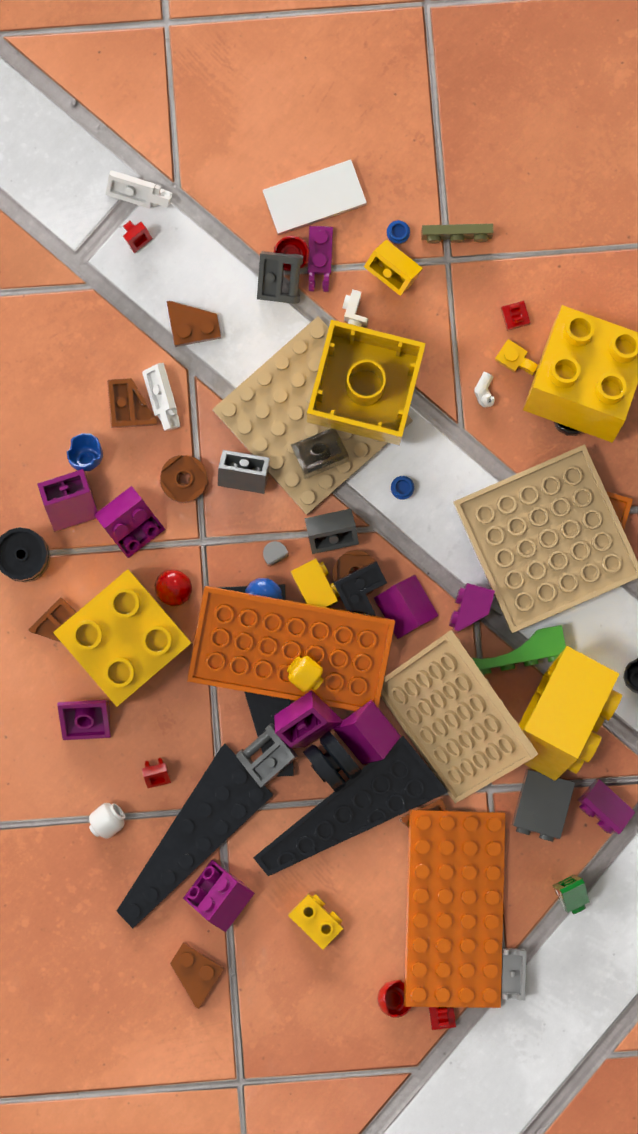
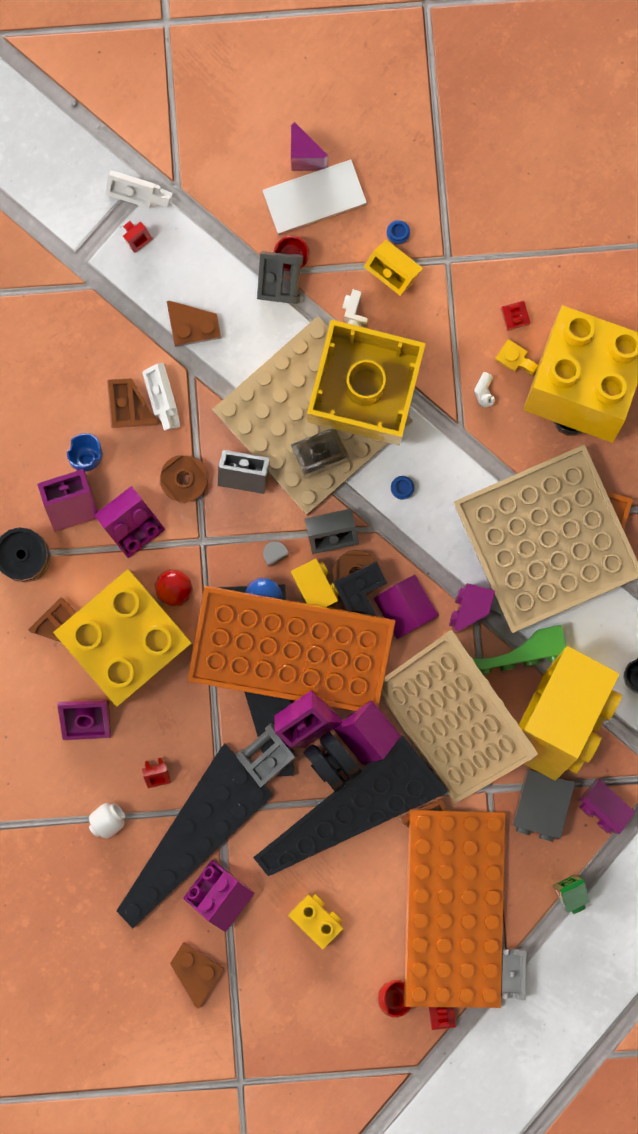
(305, 152): none -> magenta slope
(305, 674): yellow head -> none
(320, 255): magenta hinge -> none
(457, 232): olive plate -> none

